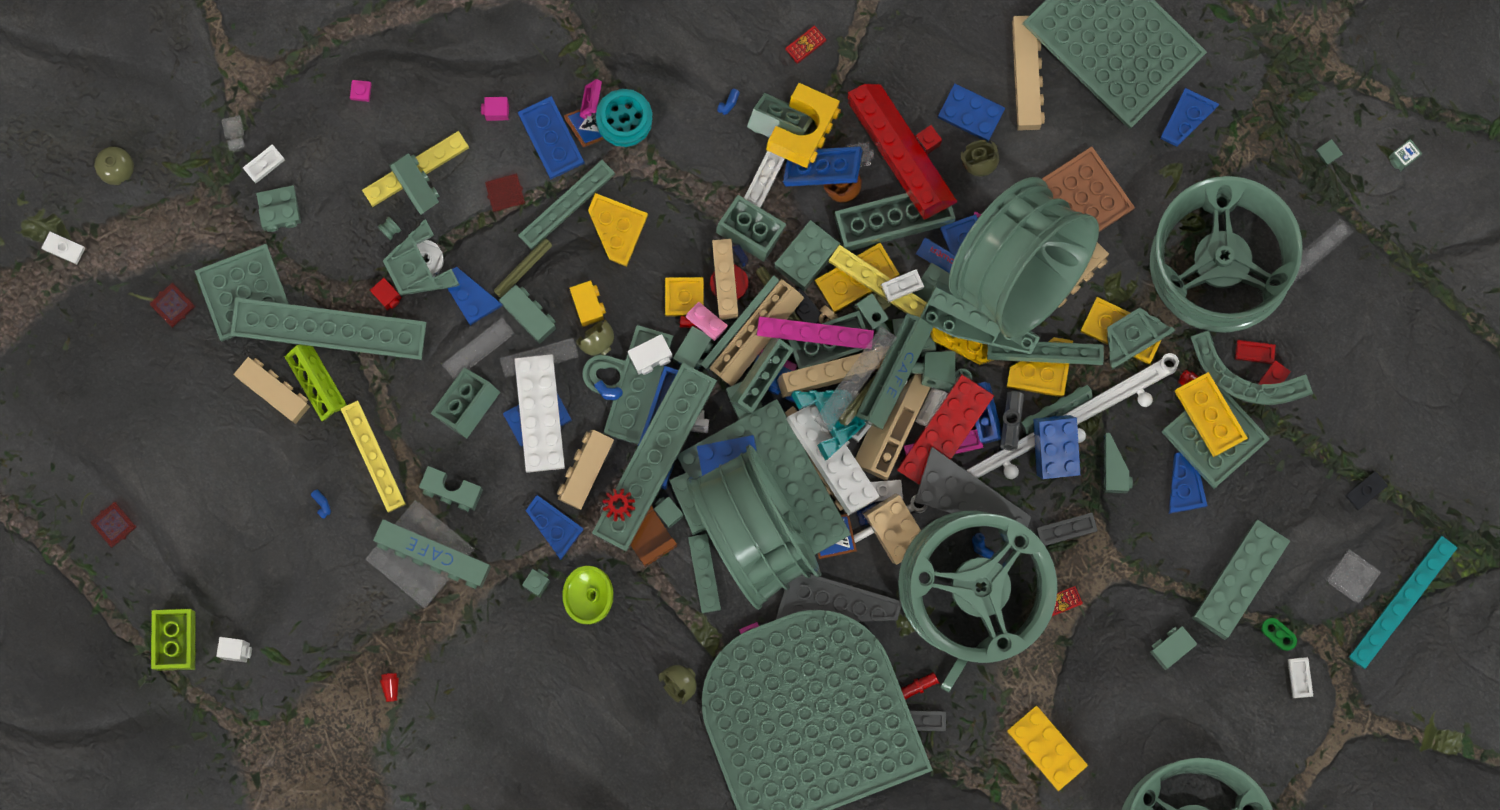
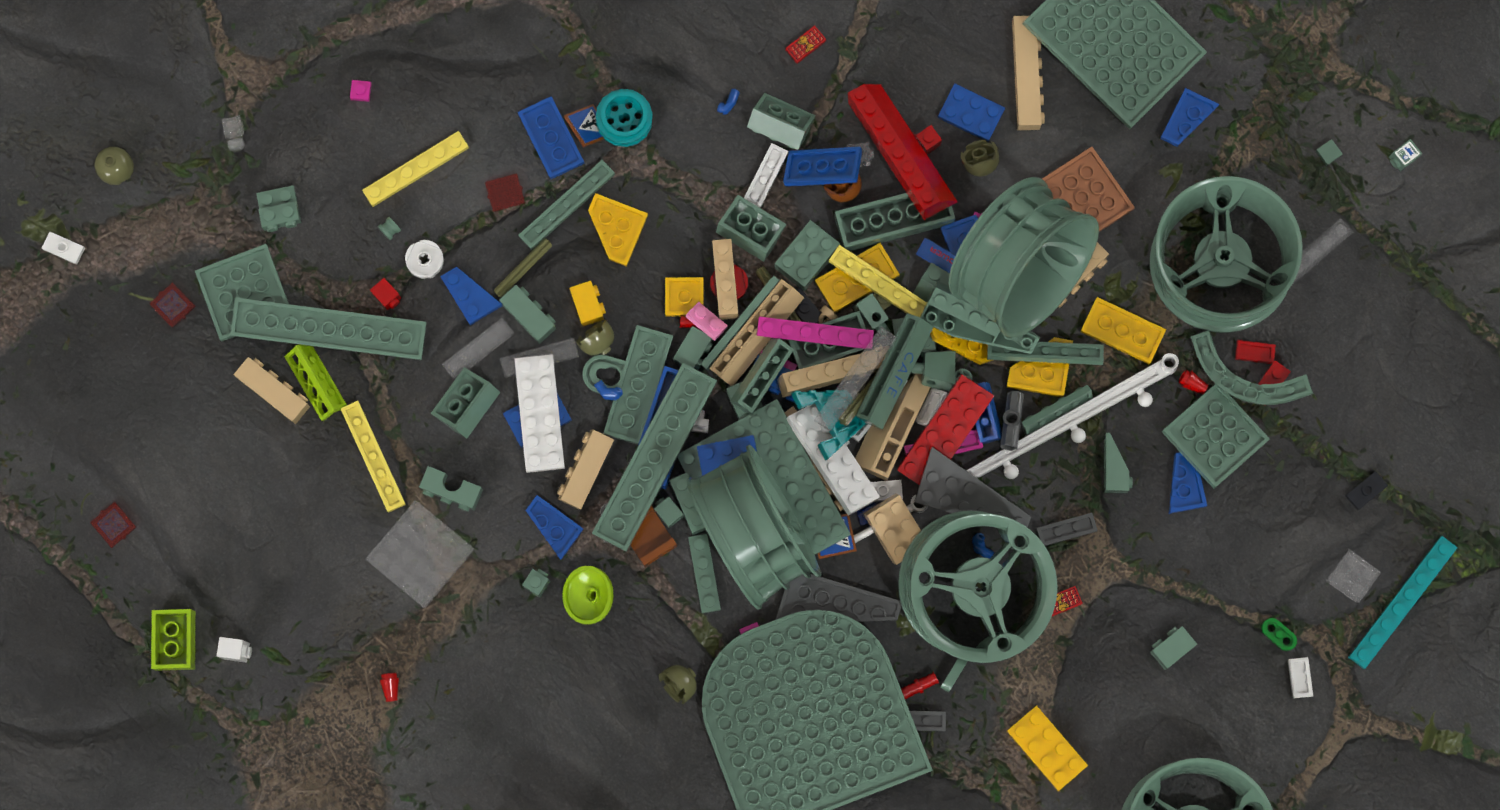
(263, 163): white plate -> none
(322, 501): blue arm -> none
(410, 269): sand green wing -> none
(414, 183): sand green slope -> none
(431, 553): sand green brick -> none
(495, 108): dark pink brick -> none
(590, 98): dark pink tile -> none
(622, 510): red gear -> none
(650, 355): white brick -> none
(740, 255): clear blue tile -> none
(803, 148): yellow arch -> none
(902, 285): white plate -> none
(1056, 446): blue brick -> none
(1133, 335): sand green wing -> none
(1211, 414): yellow plate -> none
(1240, 579): sand green brick -> none

